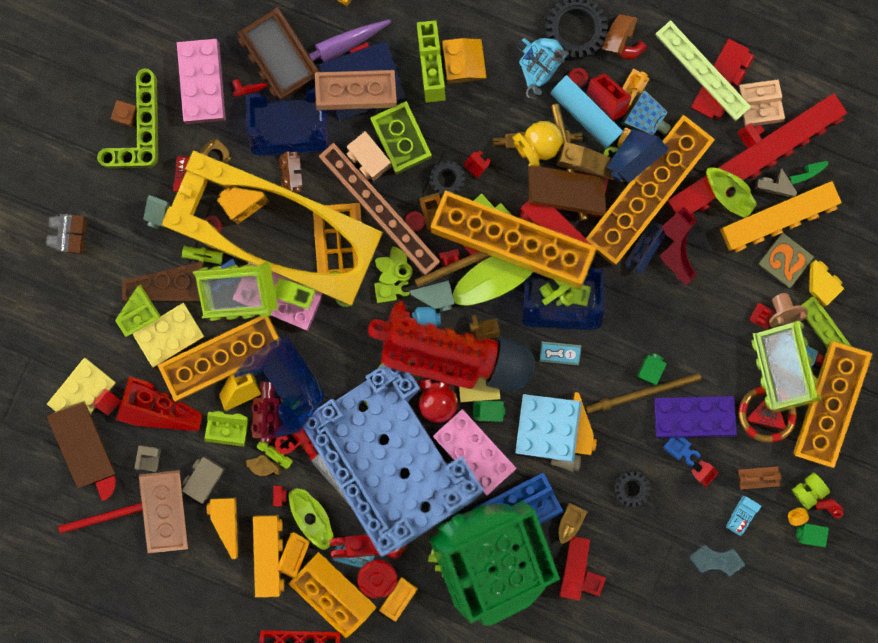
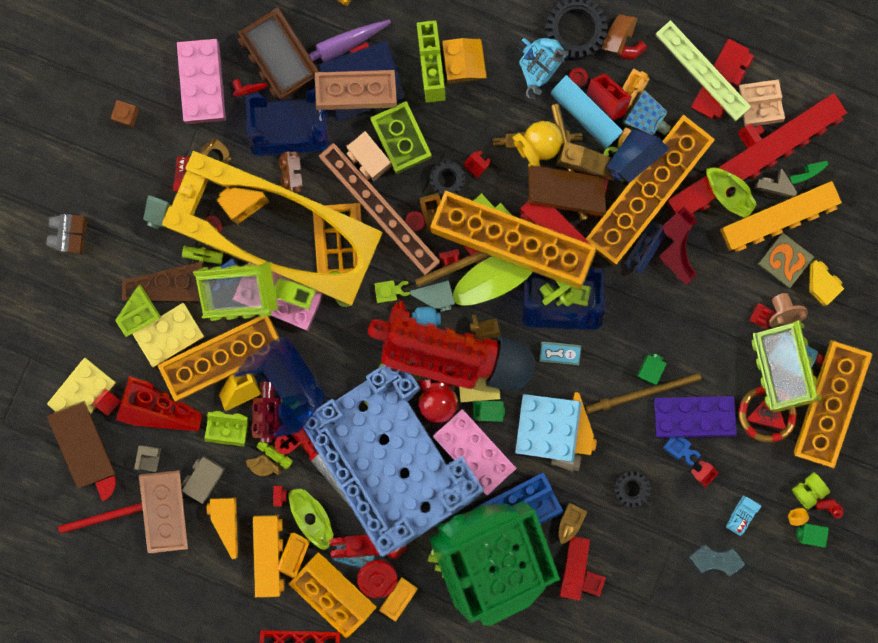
(142, 129): lime beam -> none
(391, 265): lime plate -> none
(759, 477): dark orange hinge -> none
(822, 323): lime tile -> none

